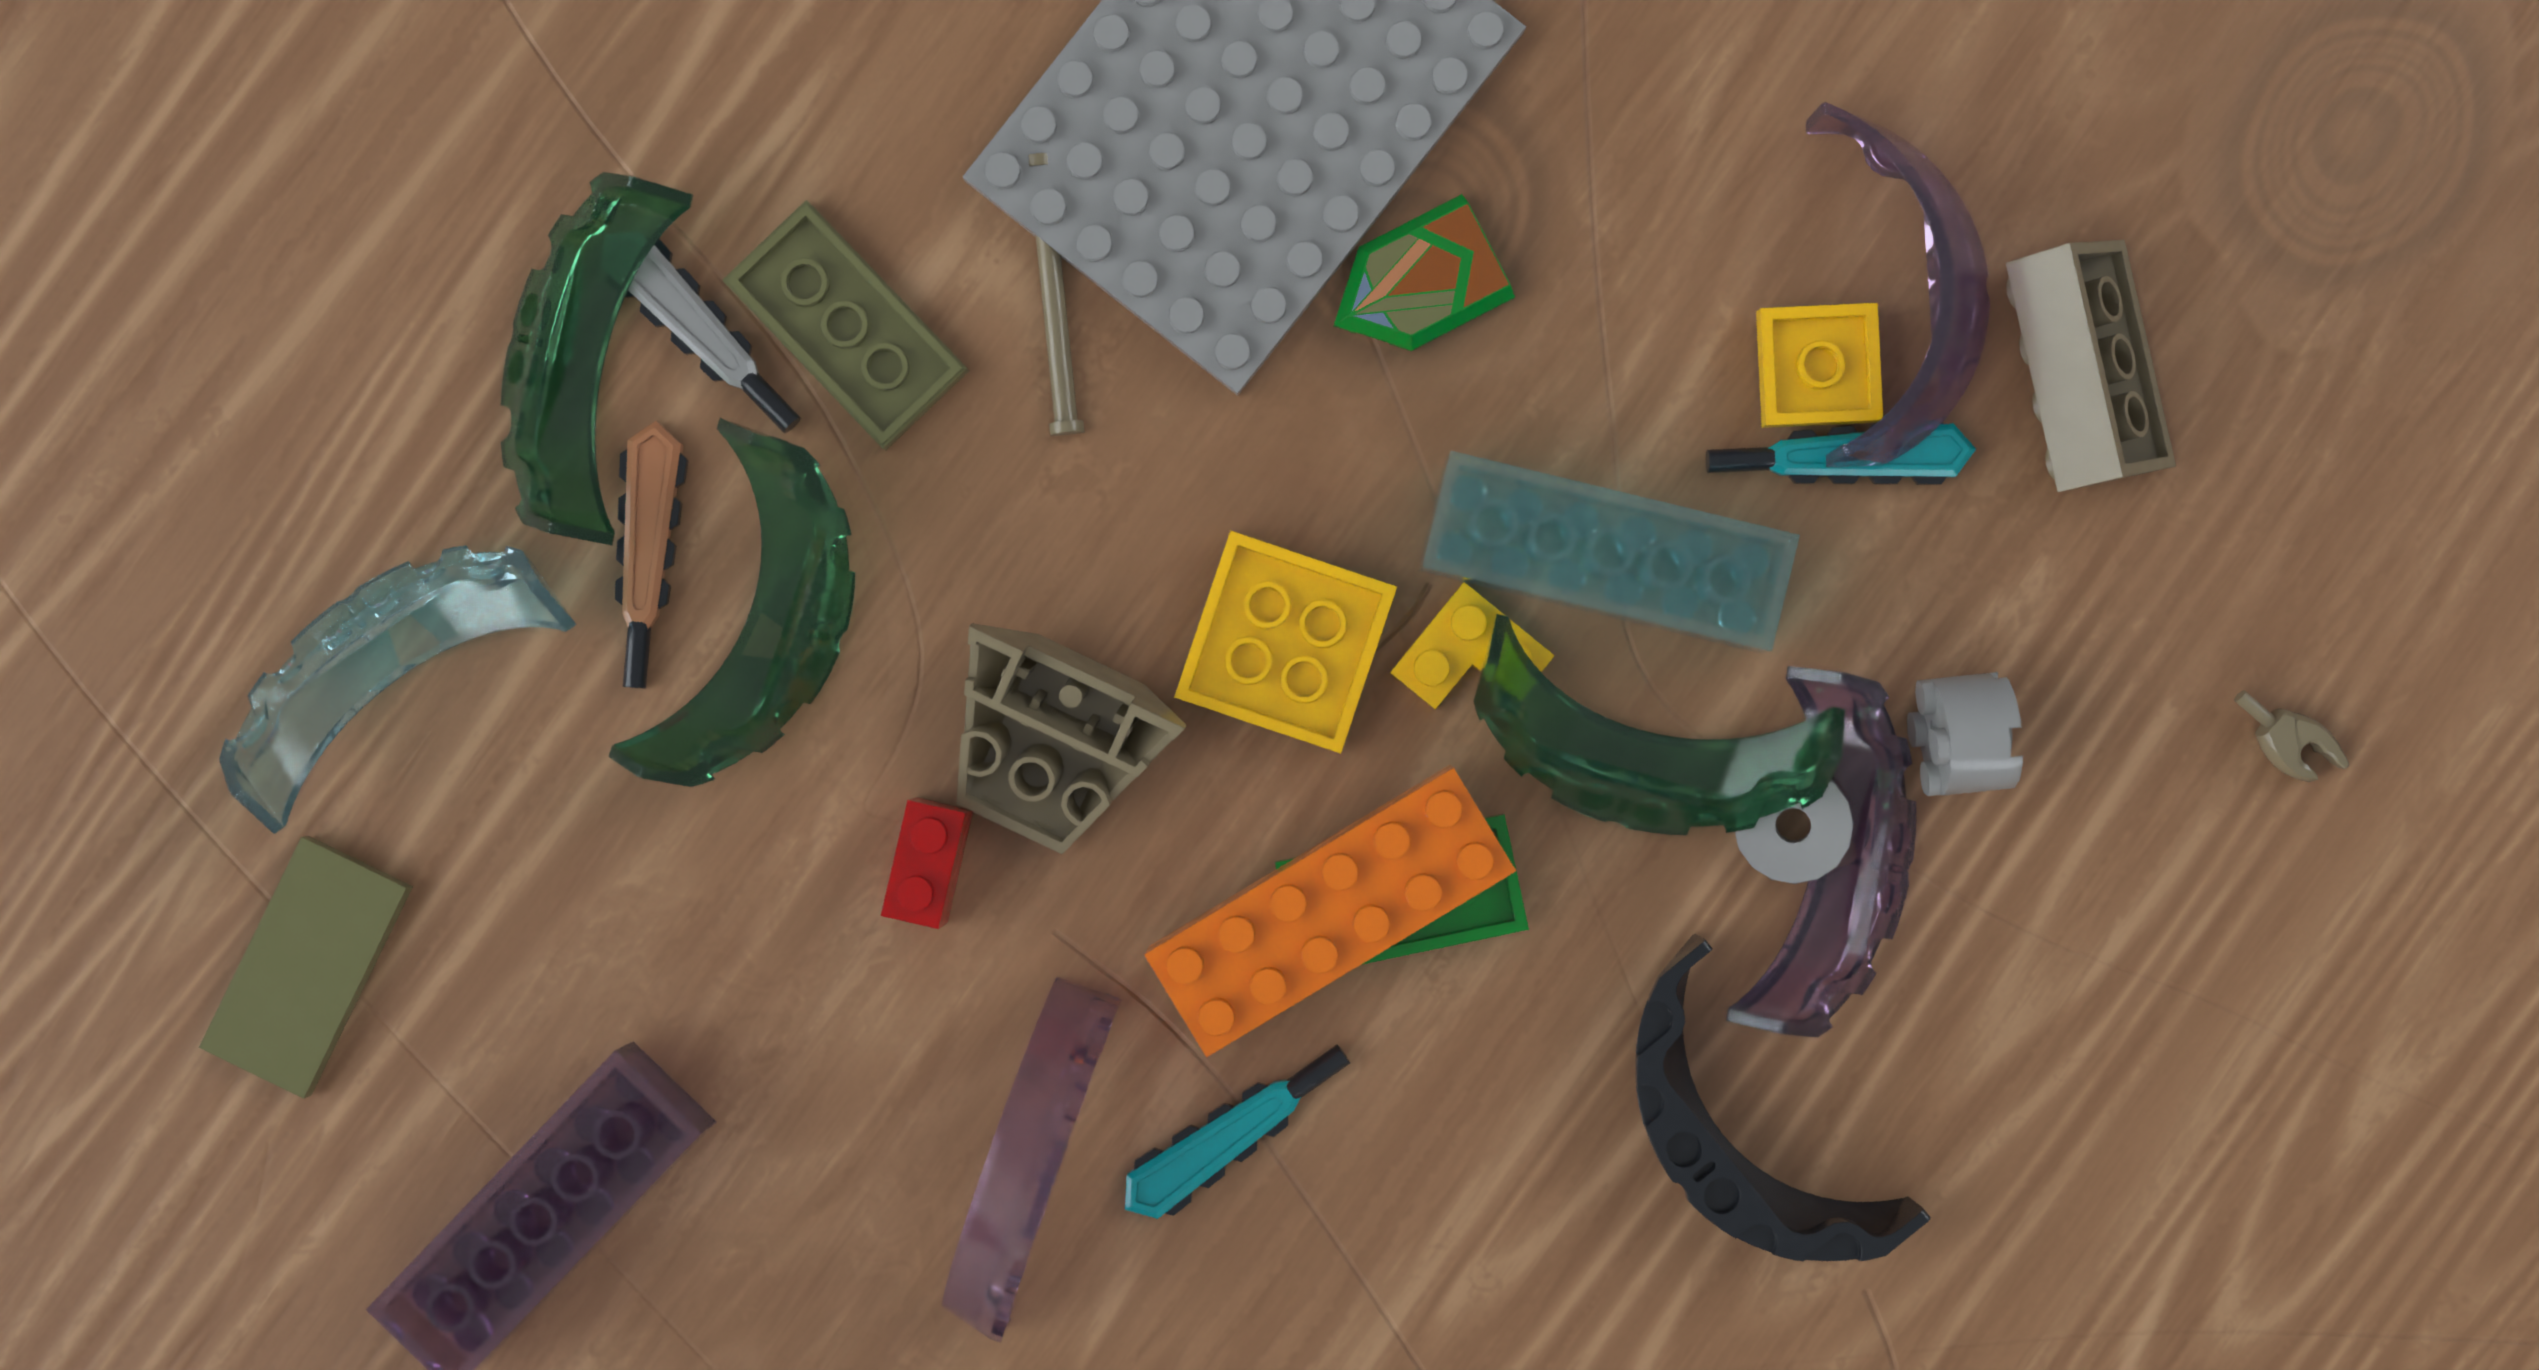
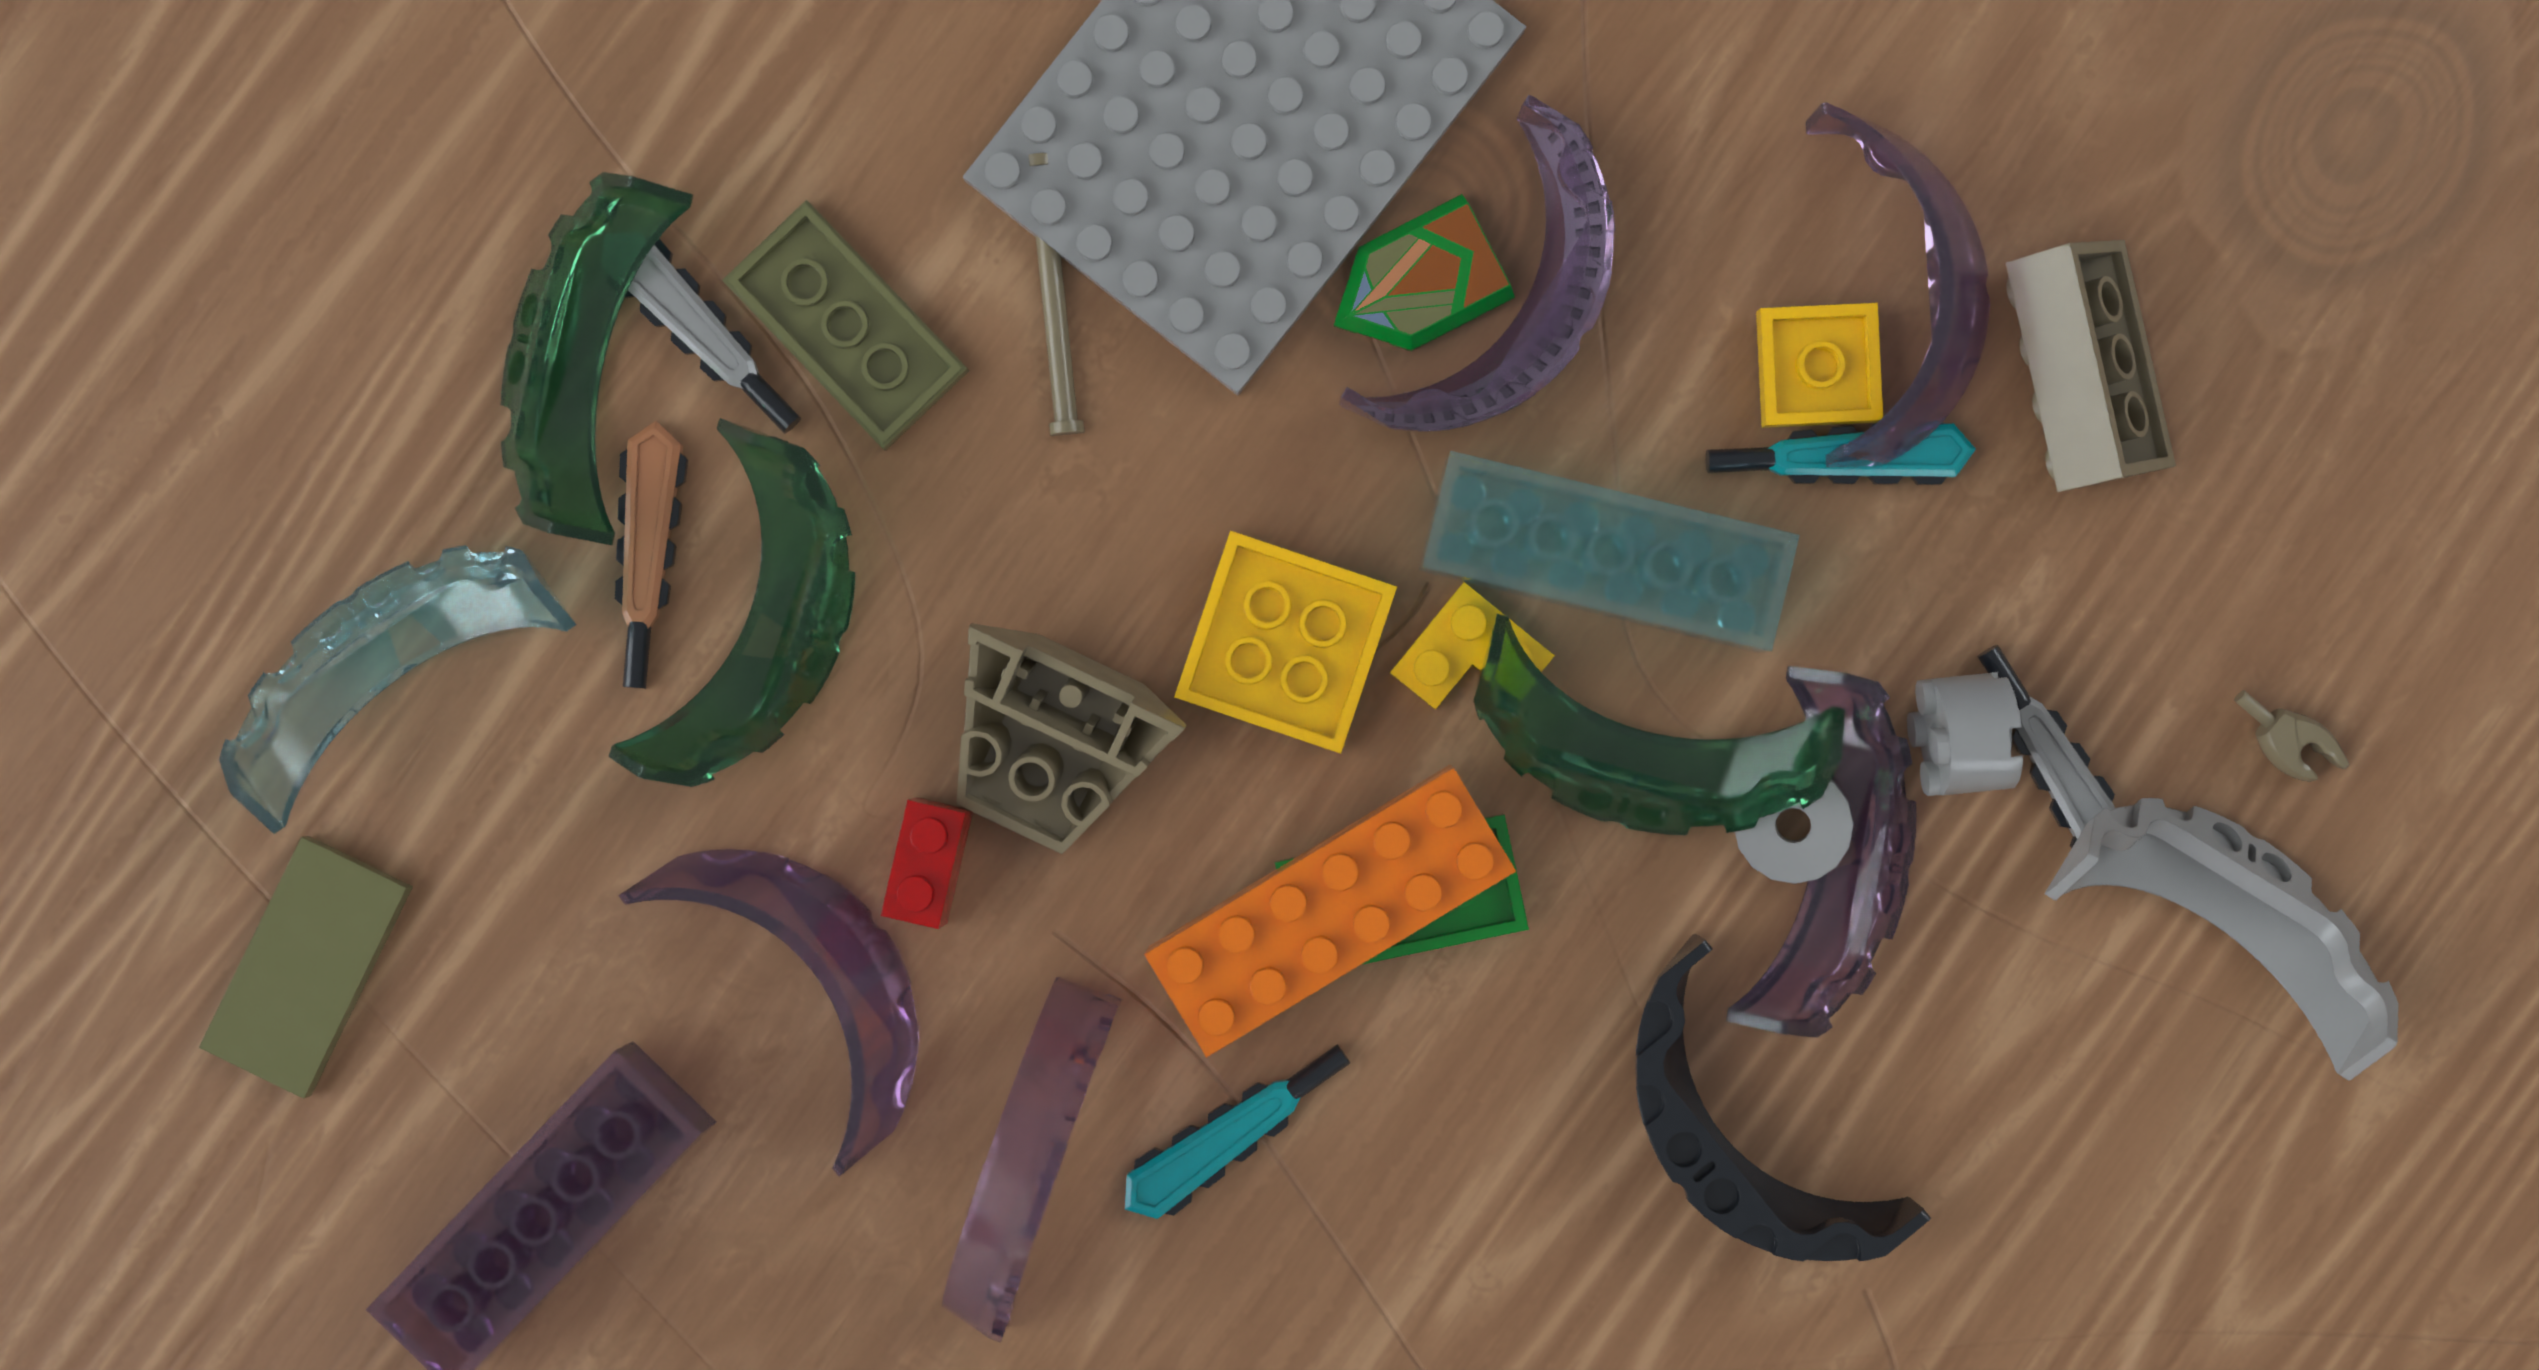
(842, 949): none -> clear purple windscreen
(1559, 307): none -> clear purple windscreen
(2057, 763): none -> light grey sword
(2254, 899): none -> light grey windscreen

